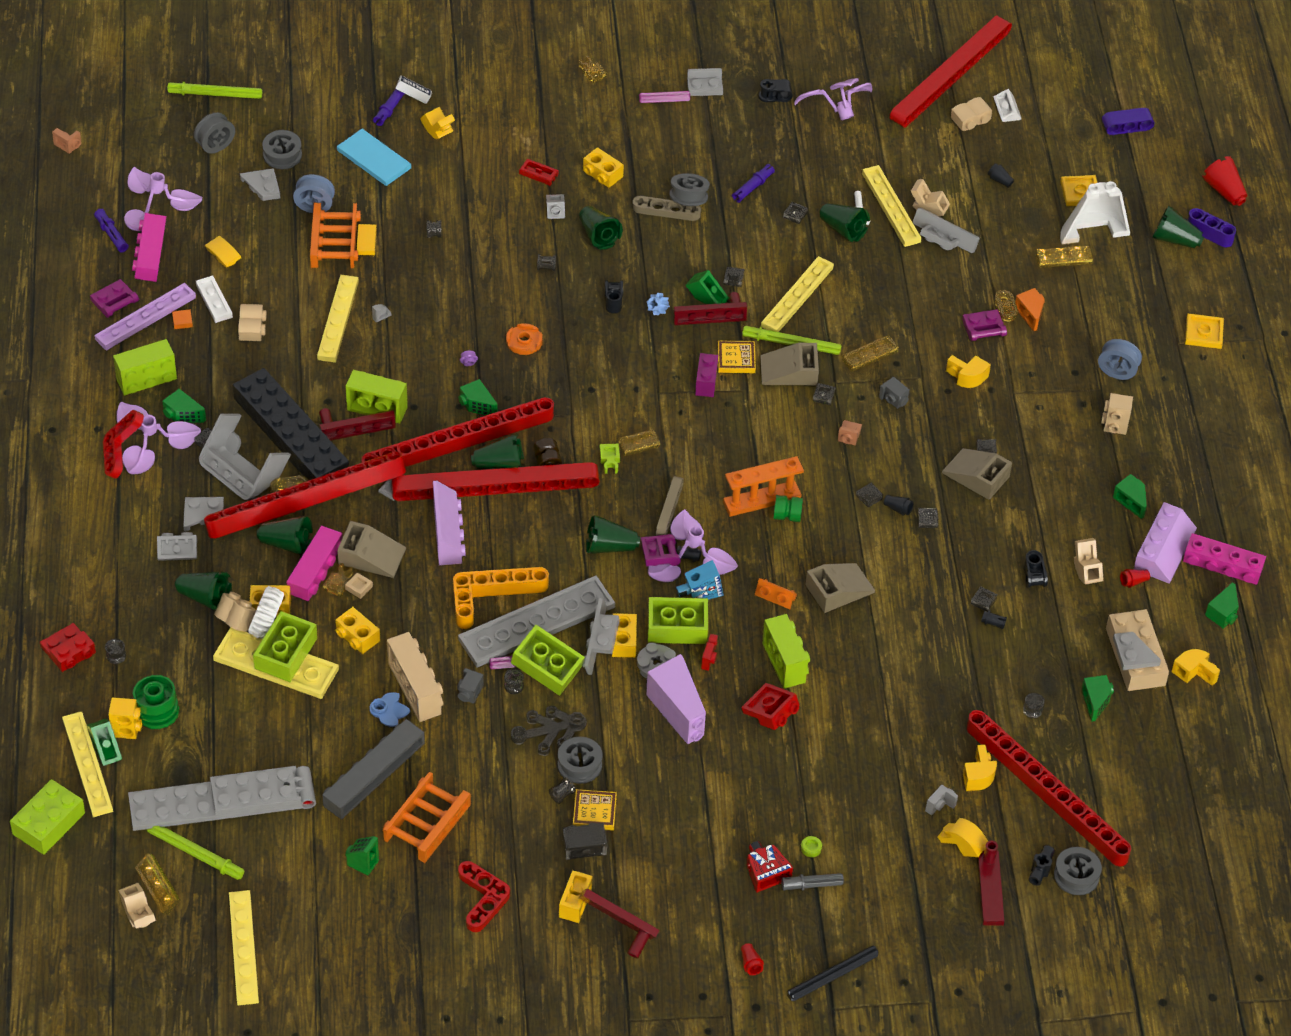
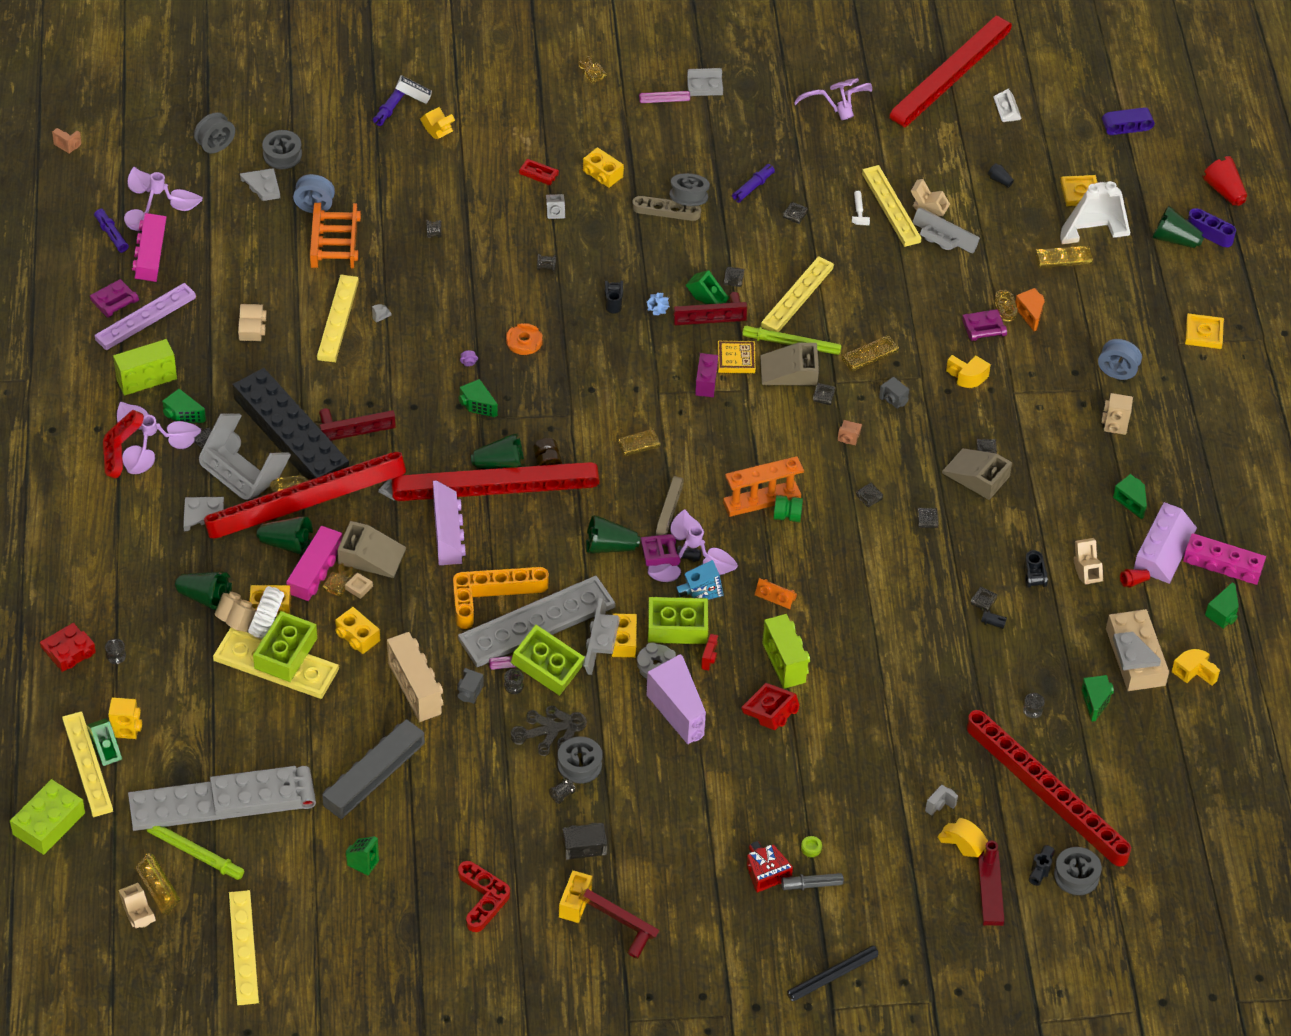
(156, 701): green wheel -> none
(177, 547): light grey bracket -> none
(182, 319): orange tile -> none
(214, 90): lime axle -> none
(214, 299): white plate -> none
(223, 251): yellow slope -> none
(366, 239): yellow tile -> none
(374, 157): medium azure tile -> none
(375, 394): lime brick -> none
(390, 710): medium blue plate -> none
(436, 832): orange fence -> none
(470, 432): red beam -> none
(595, 808): tile -> none
(600, 227): dark green cone -> none
(610, 456): lime plate -> none
(751, 960): red cone -> none
(777, 90): black piece -> none
(837, 585): dark tan slope -> none
(846, 220): dark green cone -> none
(902, 505): black cone -> none
(971, 114): tan brick -> none
(981, 773): yellow brick -> none

